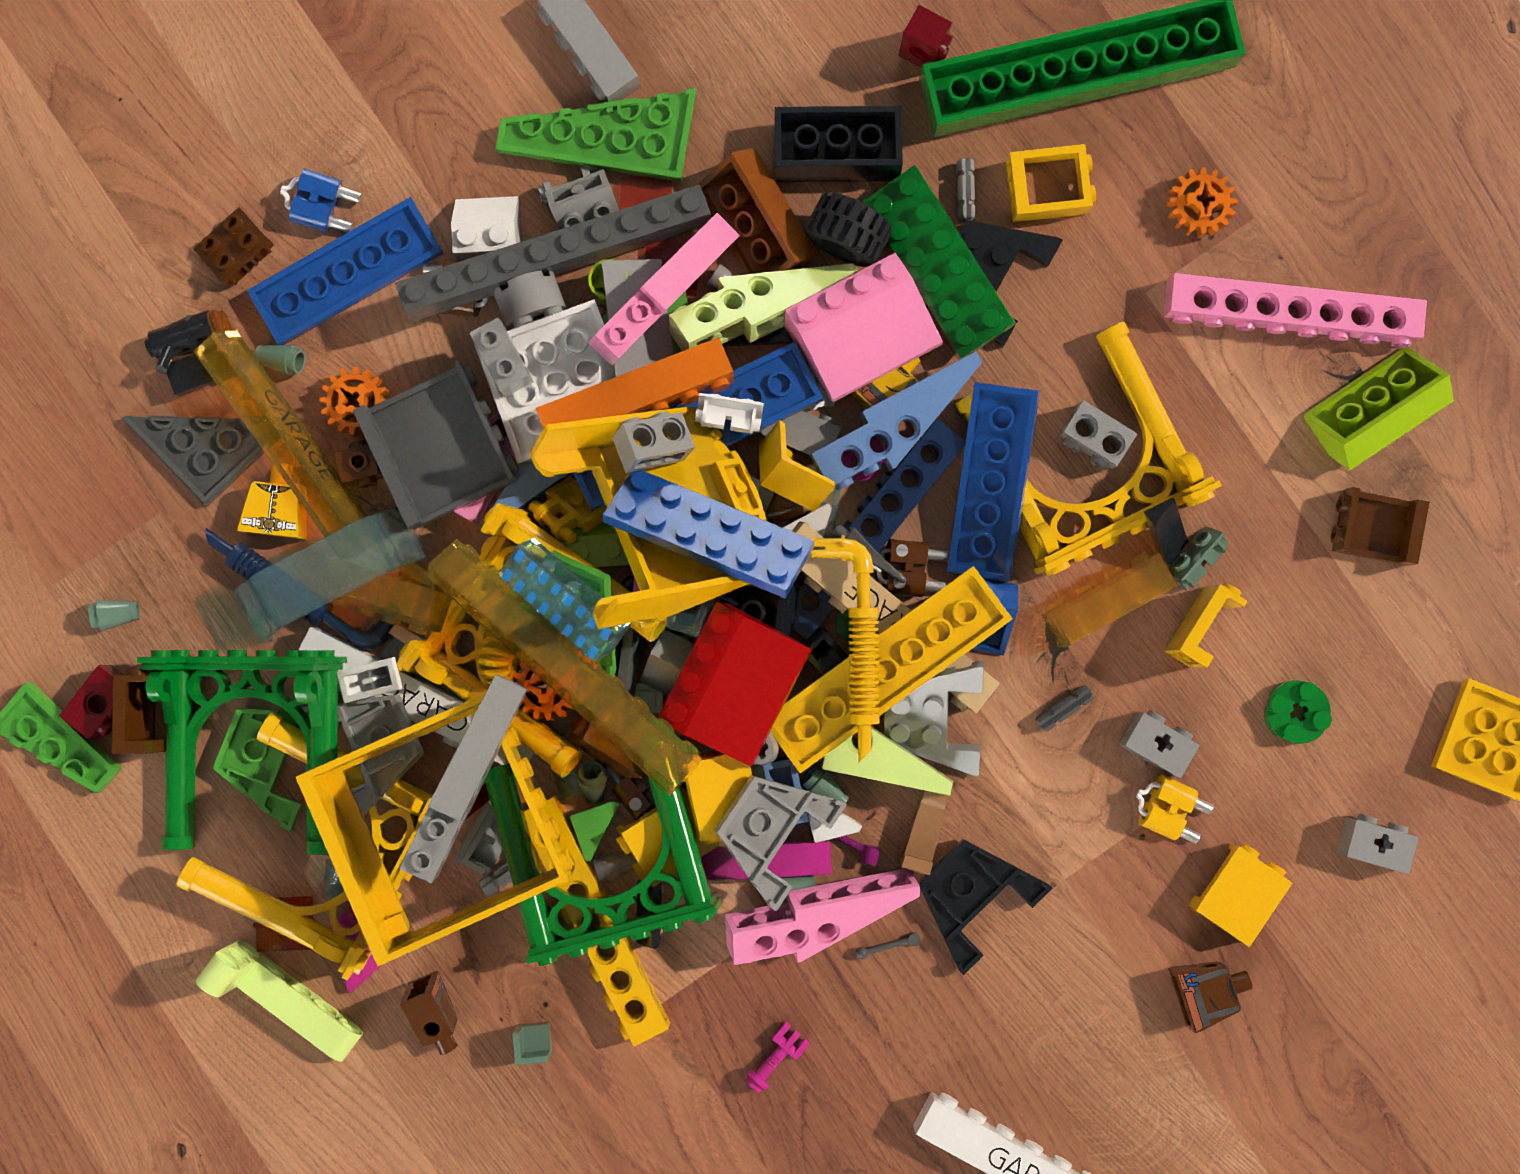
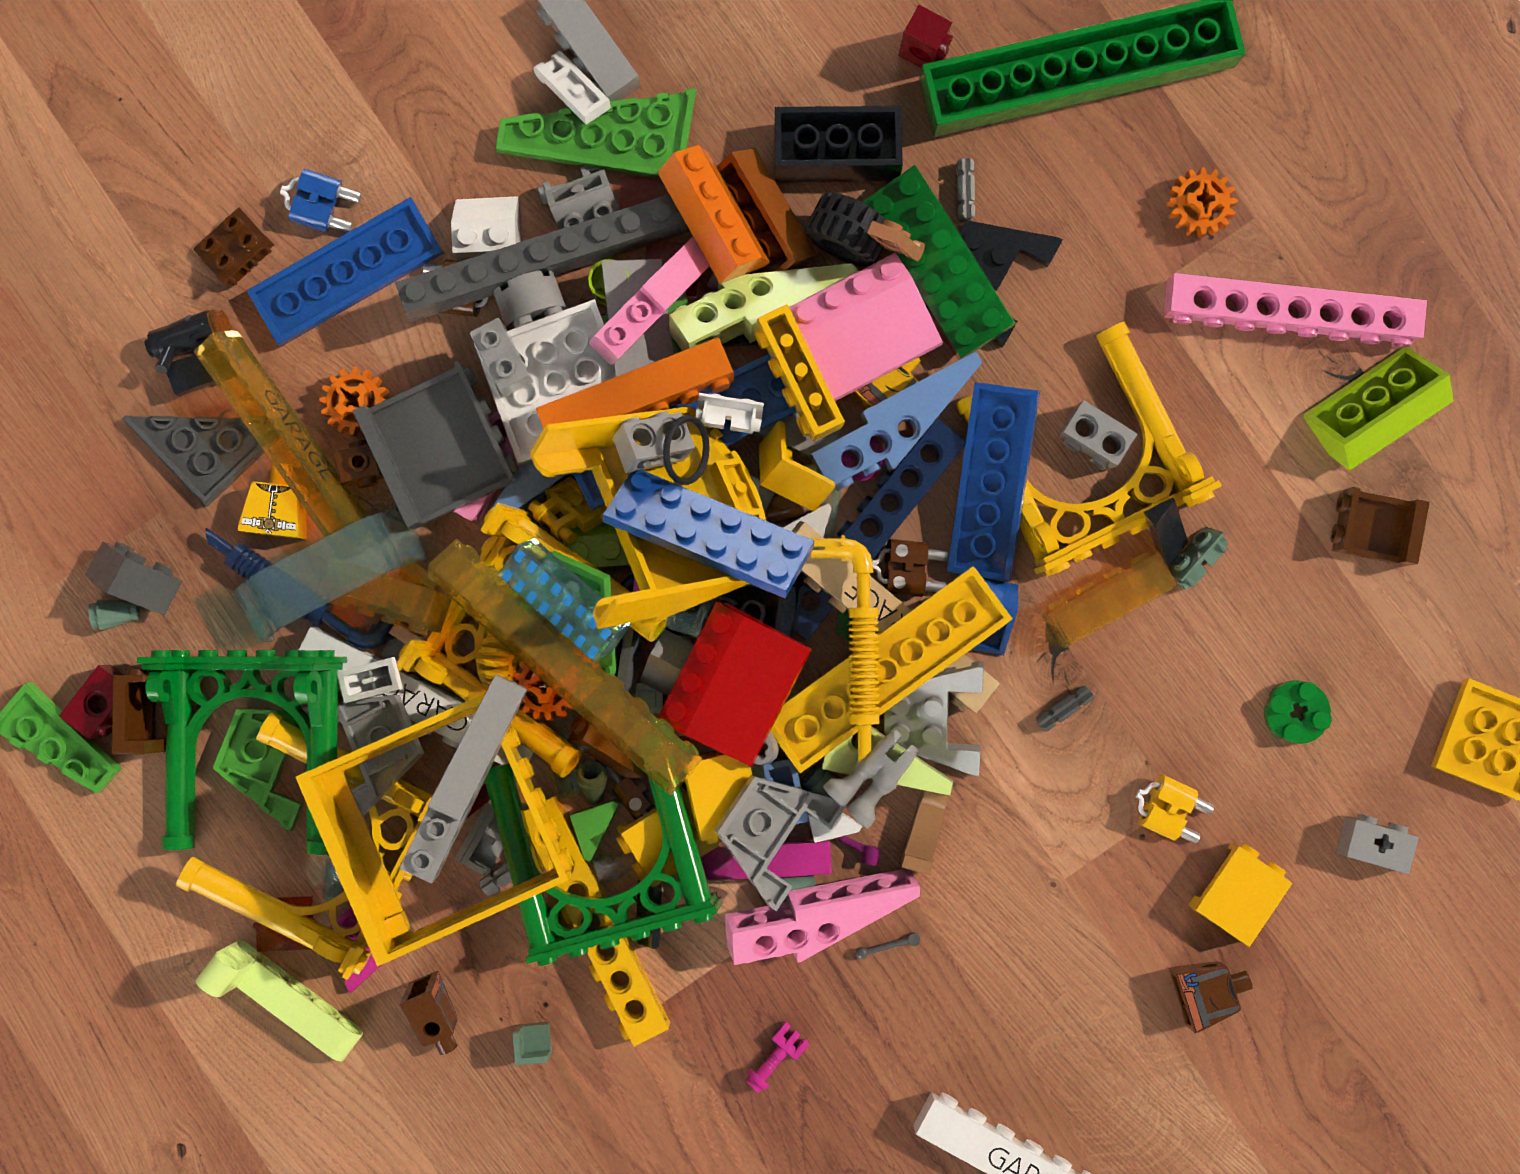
(128, 577): none -> dark grey brick
(282, 358): sand green cone -> none
(572, 87): none -> white plate
(666, 450): none -> black tyre
(712, 214): none -> orange slope
(799, 372): none -> yellow brick
(825, 652): black slope -> none
(877, 559): dark grey piece -> none
(884, 774): none -> light grey piece
(895, 239): none -> nougat plate
(964, 886): black wing -> none
(1017, 184): yellow window -> none
(1178, 748): light grey brick -> none
(1197, 621): yellow panel -> none

